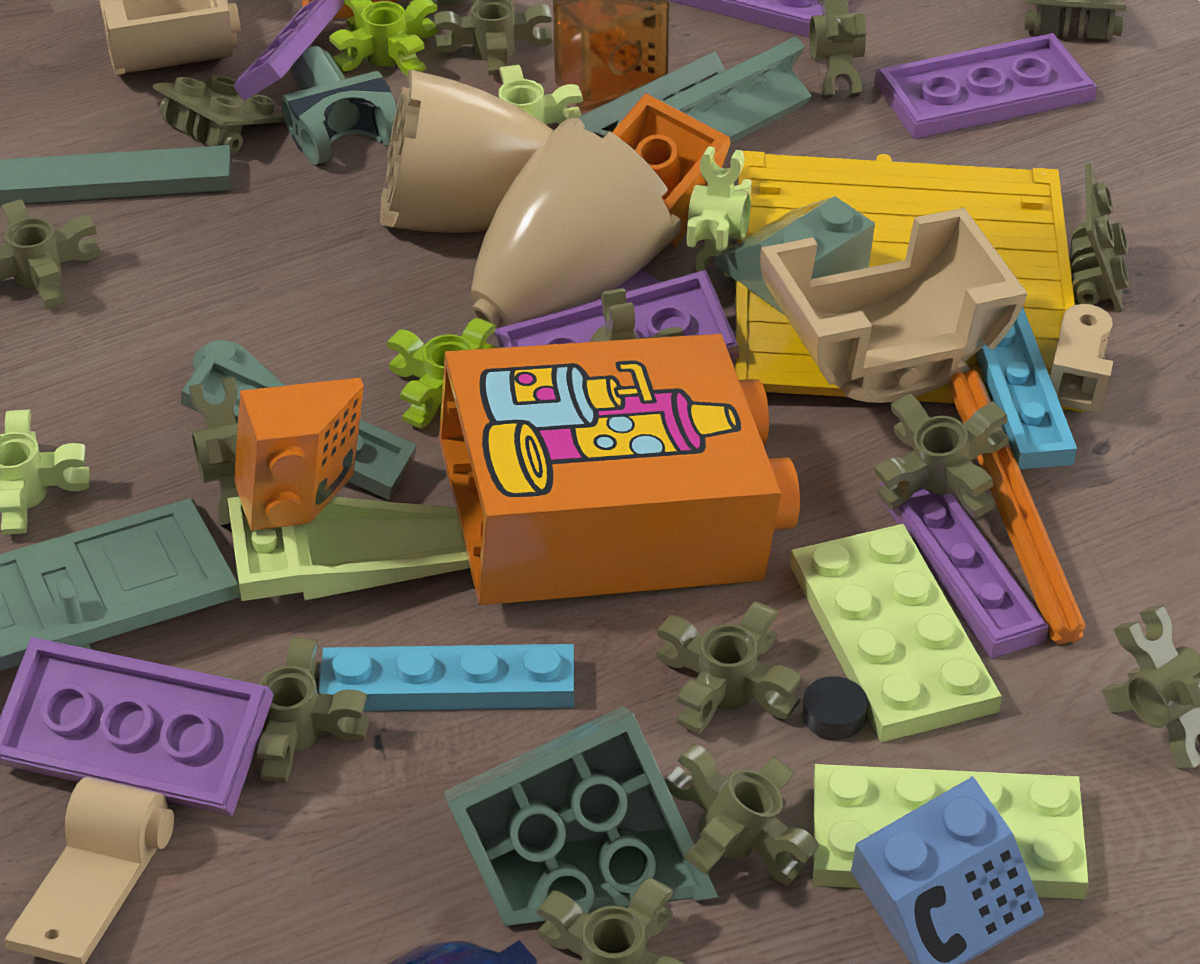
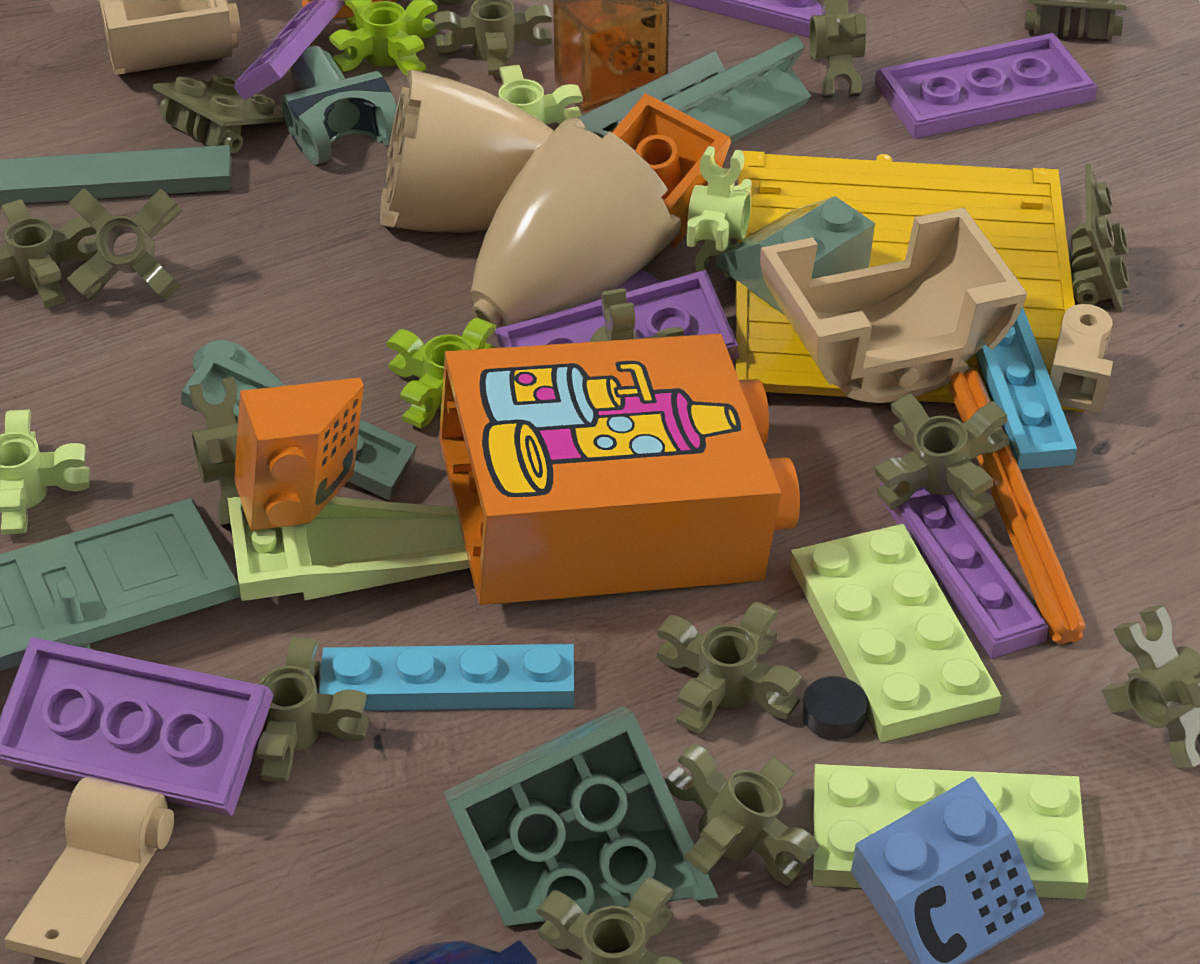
(96, 272): none -> olive pin

